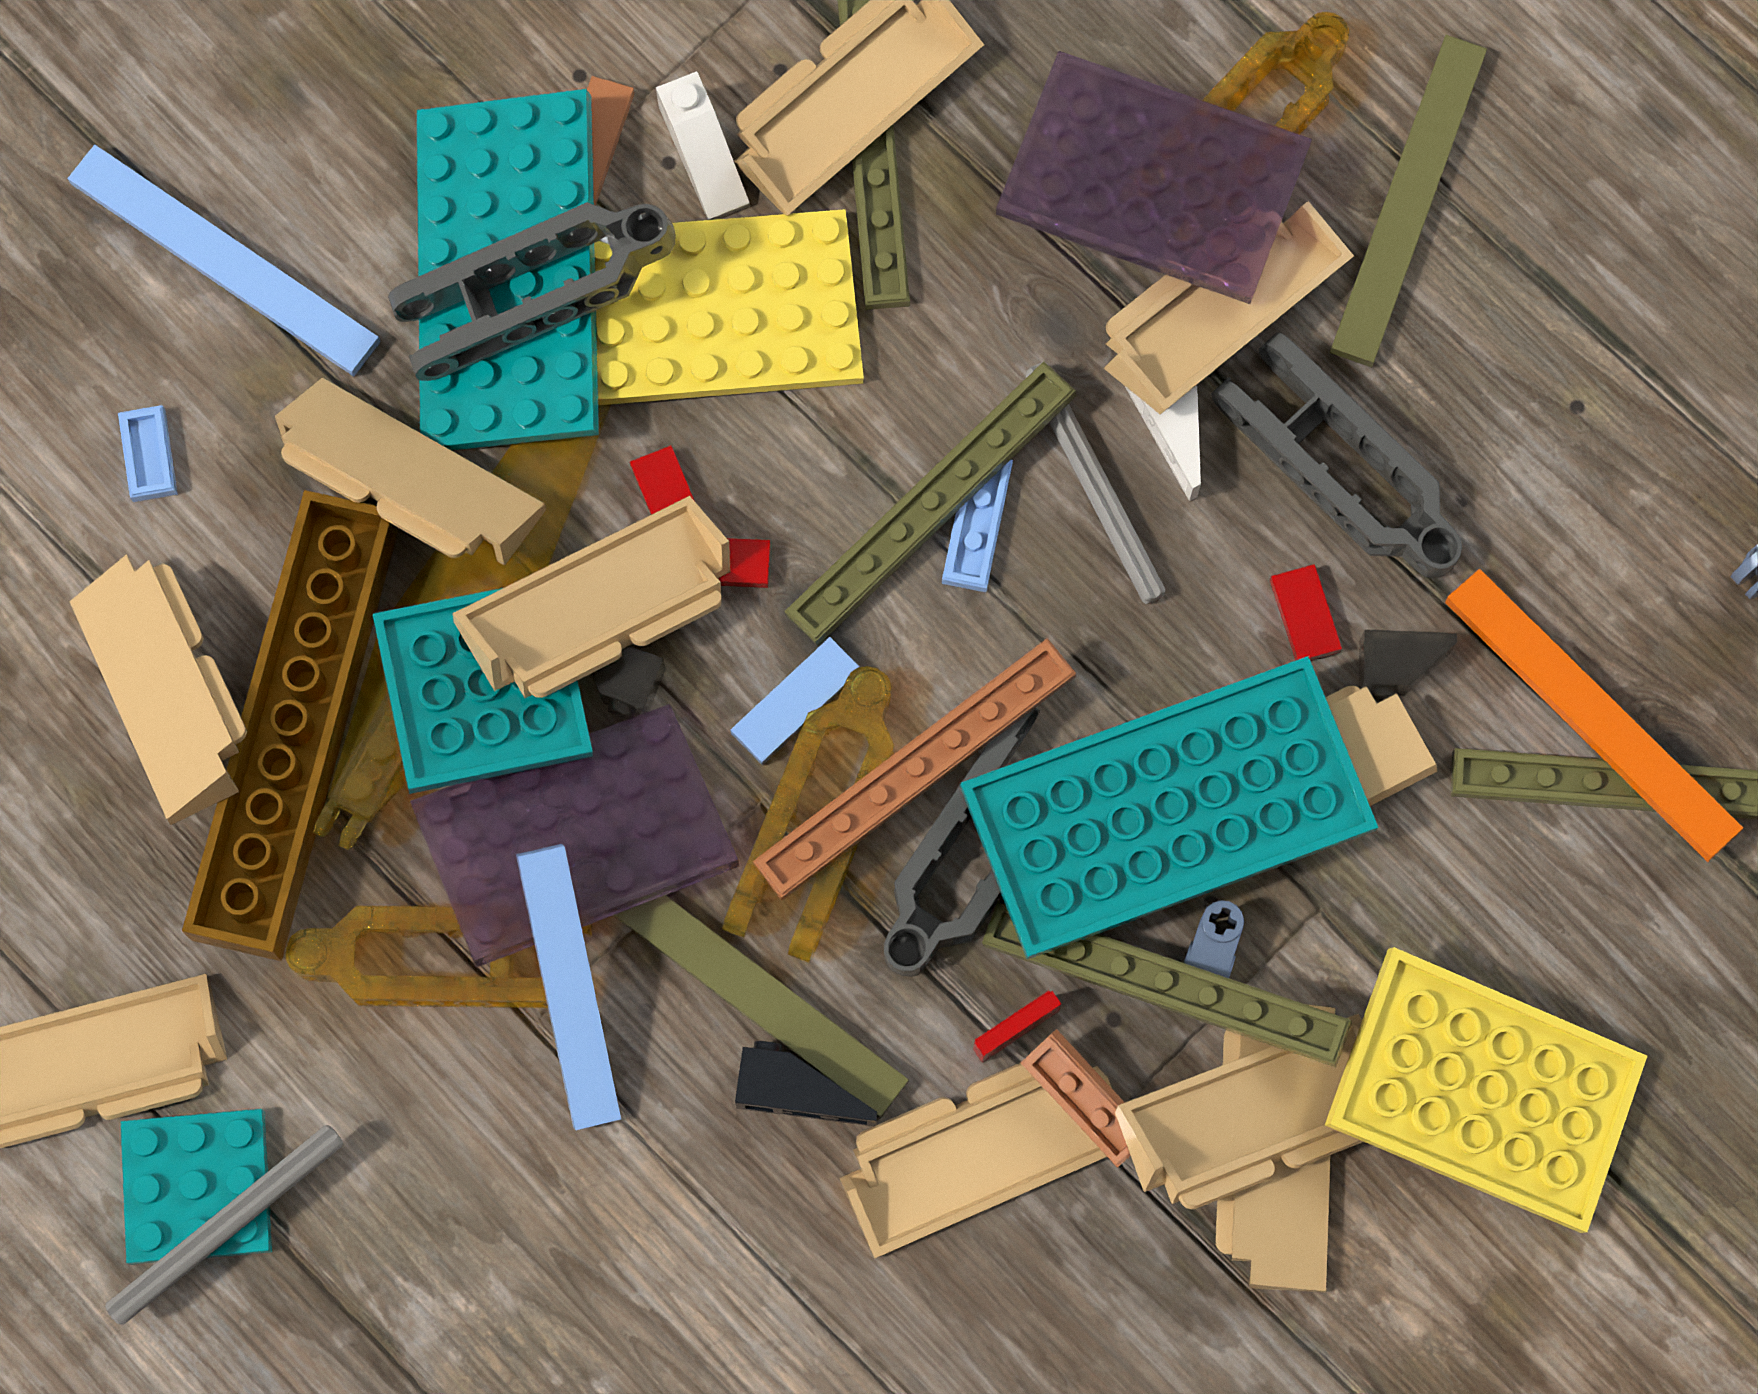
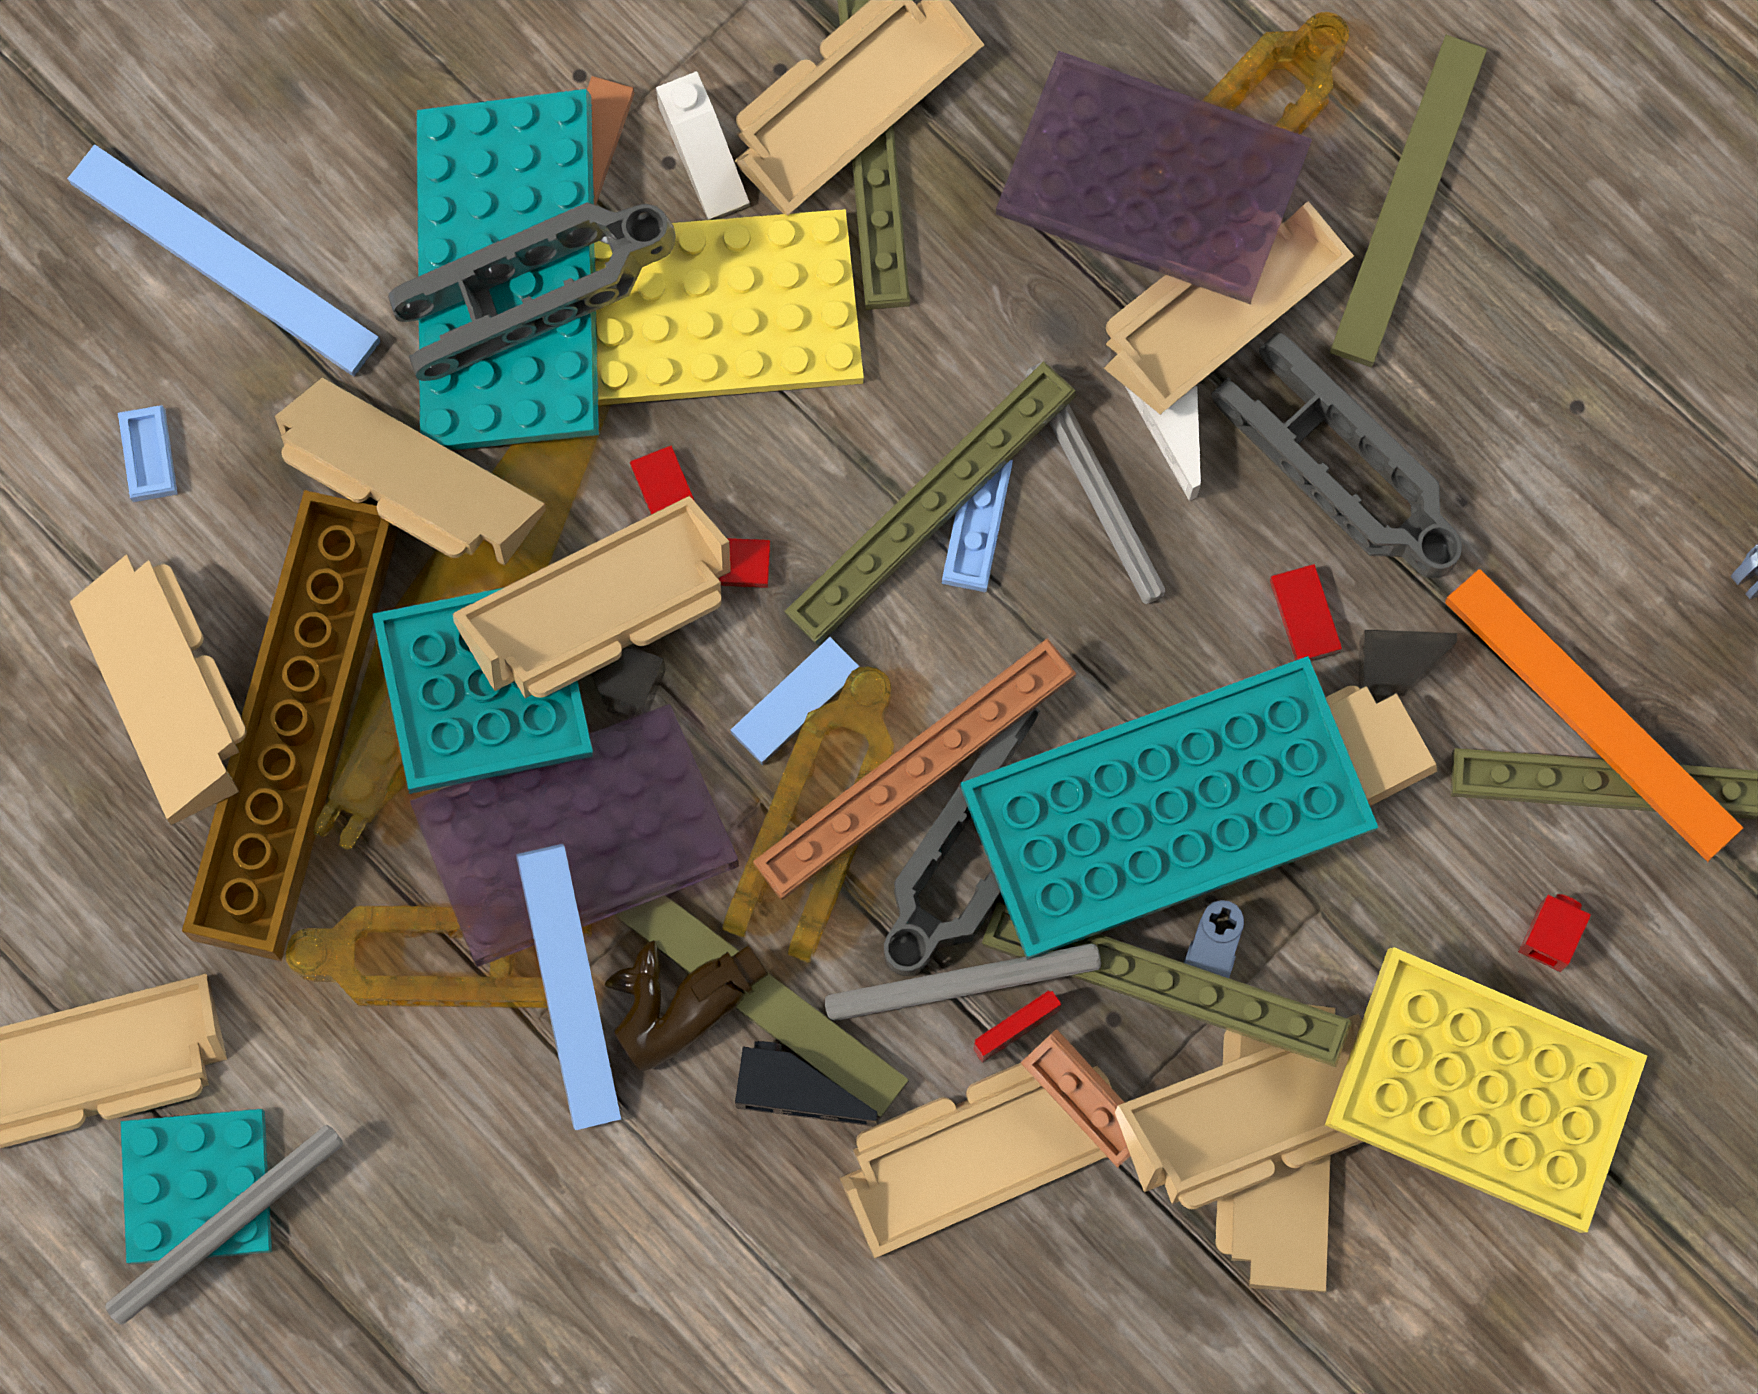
(697, 1006): none -> dark brown piece
(962, 982): none -> light grey axle
(1555, 931): none -> red brick

